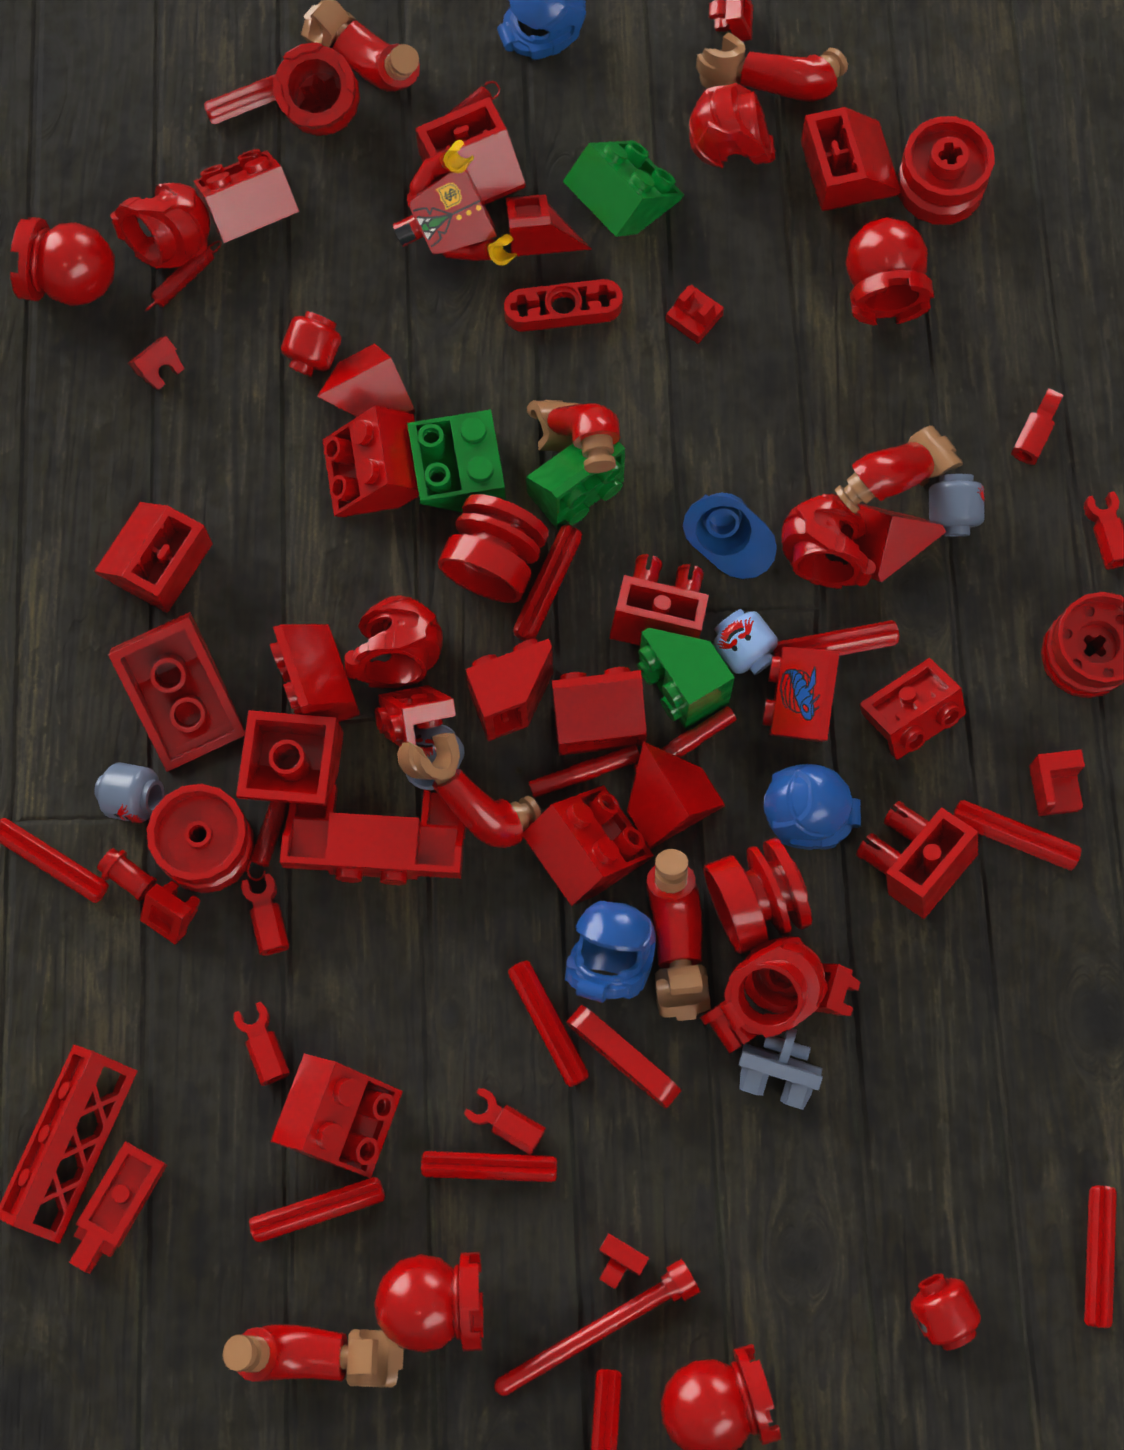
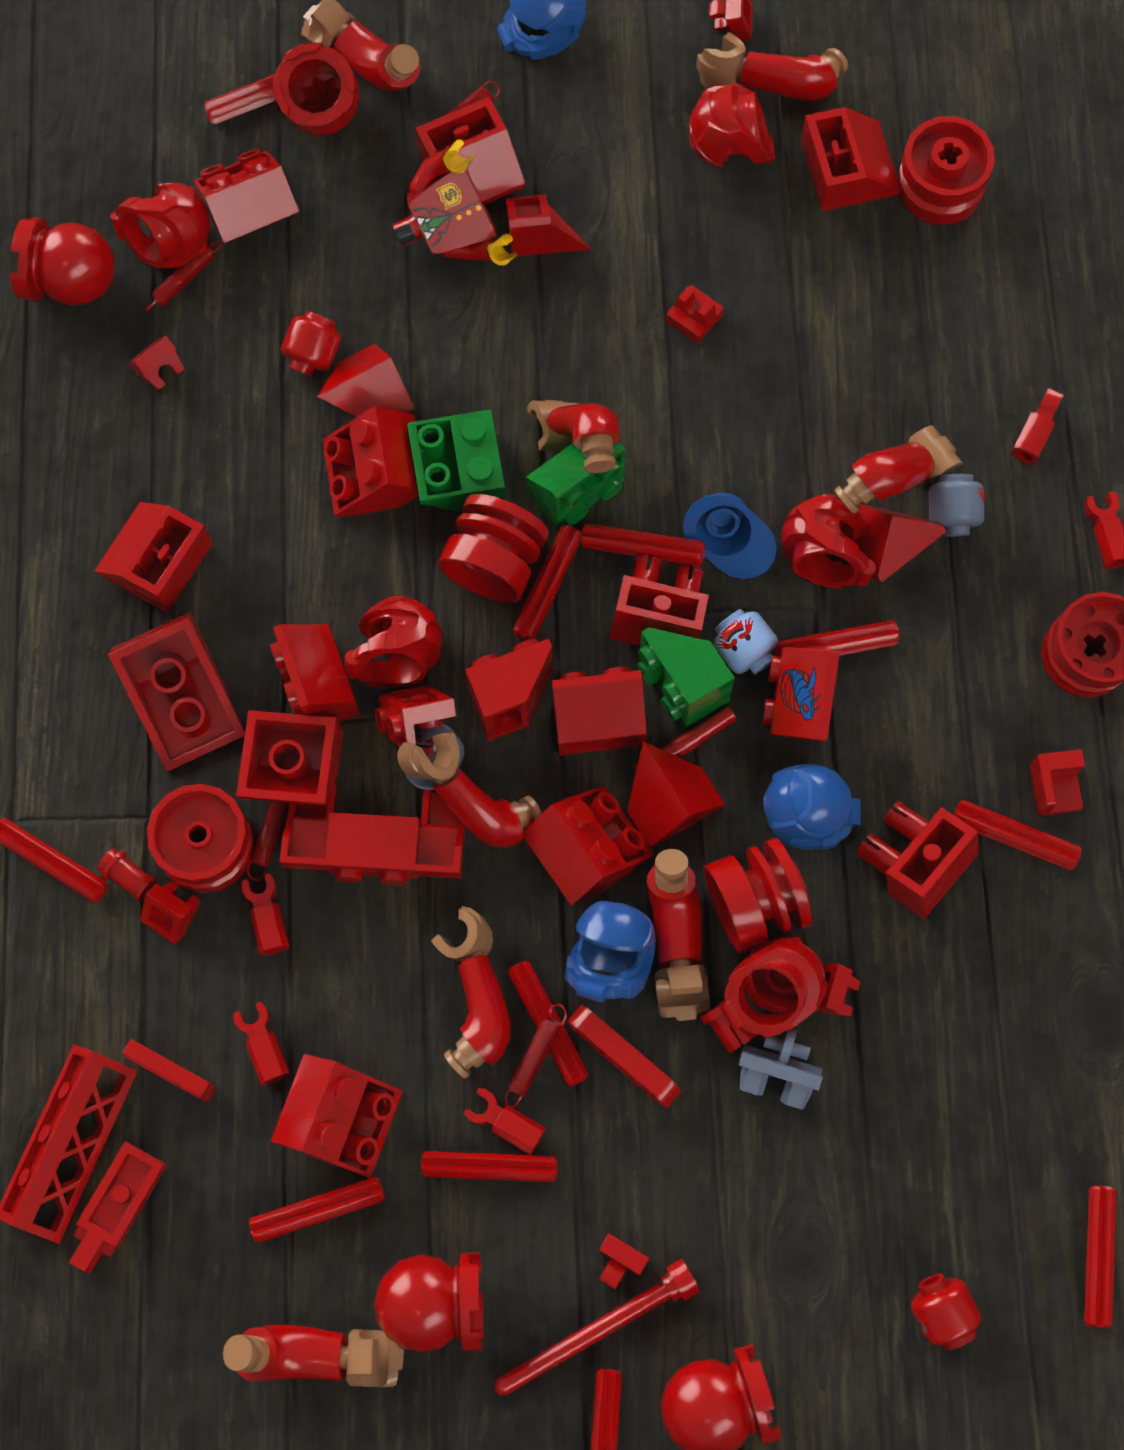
(128, 792): sand blue head -> none
(169, 1071): none -> red tile
(488, 1020): none -> red piece
(535, 1055): none -> red piece
(584, 771): red piece -> none
(591, 289): red beam -> none
(622, 186): green slope -> none
(638, 543): none -> red axle
(888, 272): red tile -> none
(915, 707): red bracket -> none

